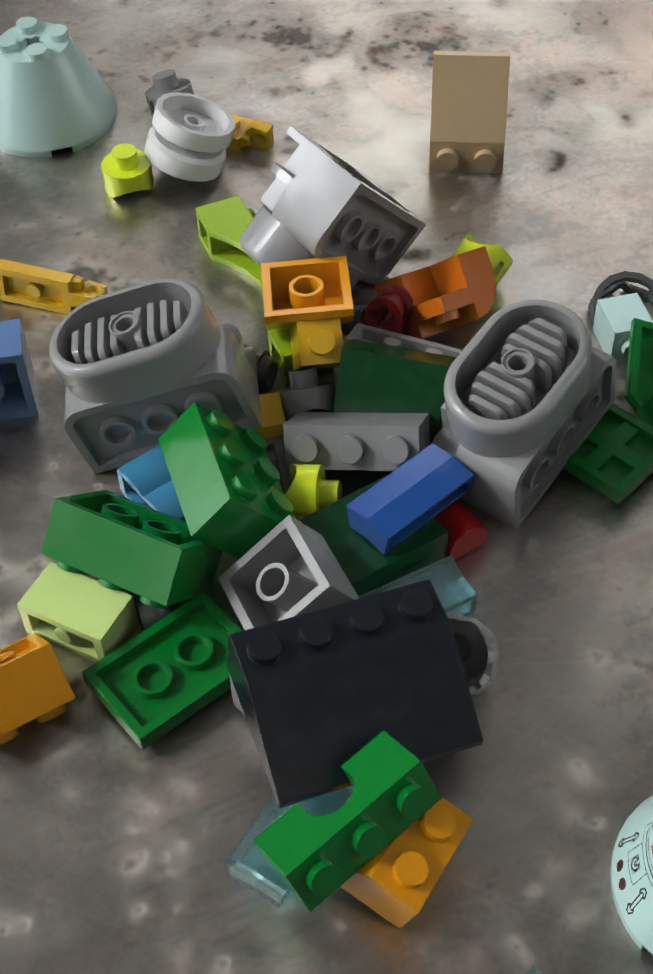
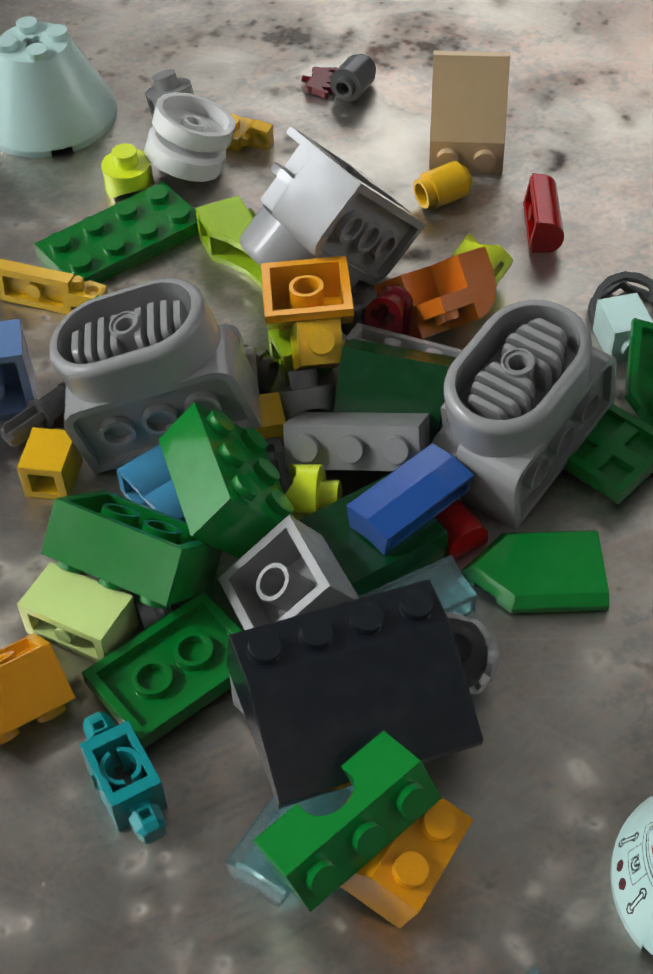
(37, 414): none -> dark grey axle
(49, 464): none -> yellow brick
(121, 235): none -> green plate
(131, 805): none -> teal piece
(319, 81): none -> piece
(353, 77): none -> dark grey brick
(442, 185): none -> yellow brick
(543, 214): none -> red brick
(543, 571): none -> green tile

